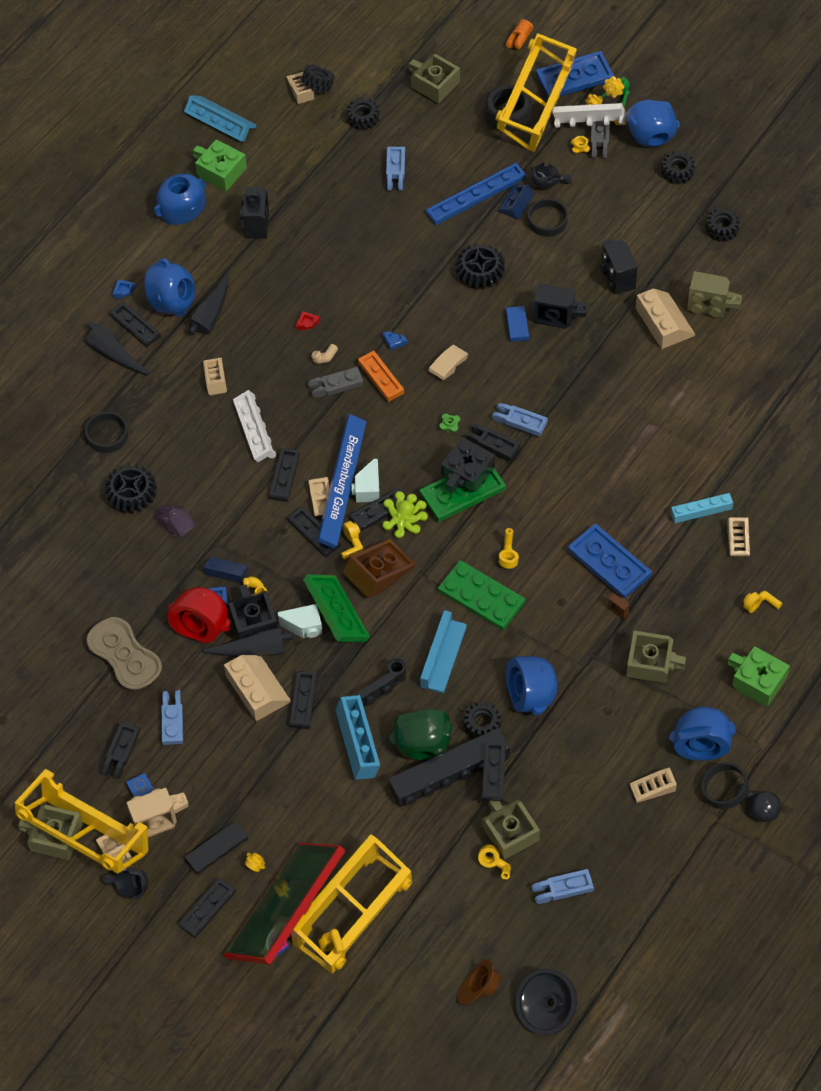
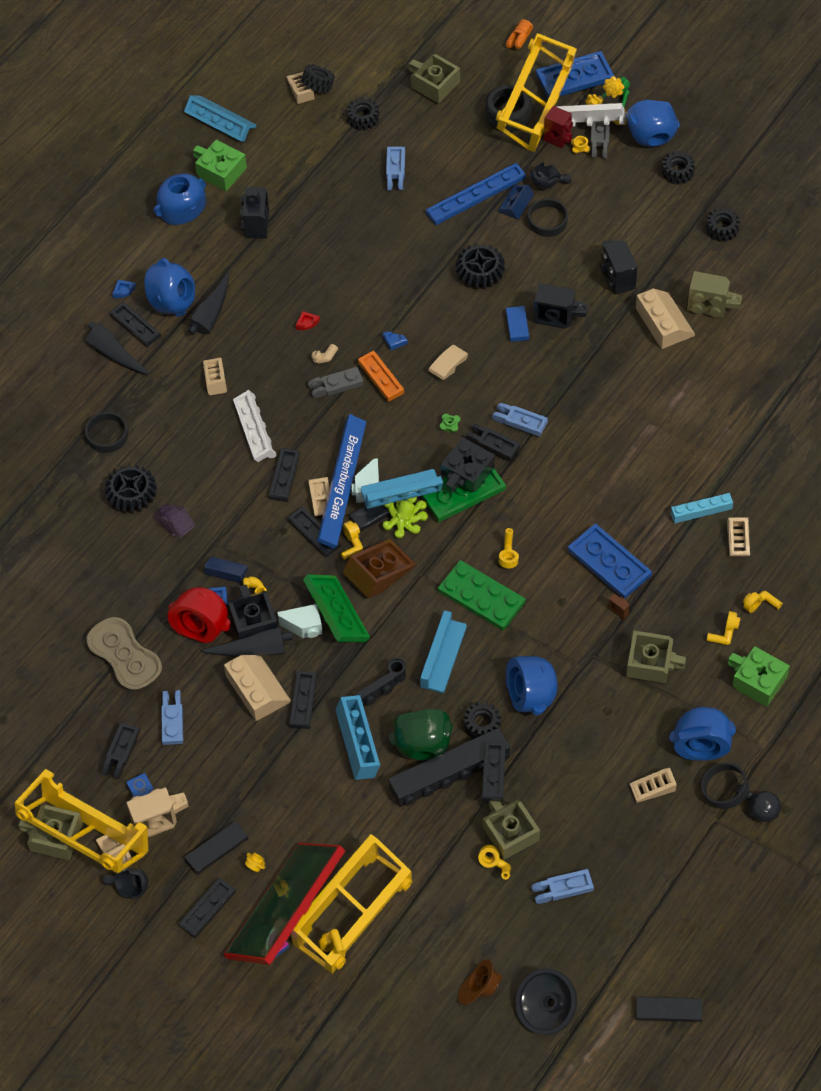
(401, 488): none -> dark azure panel
(558, 127): none -> dark red brick
(668, 1009): none -> black tile
(731, 624): none -> yellow plate

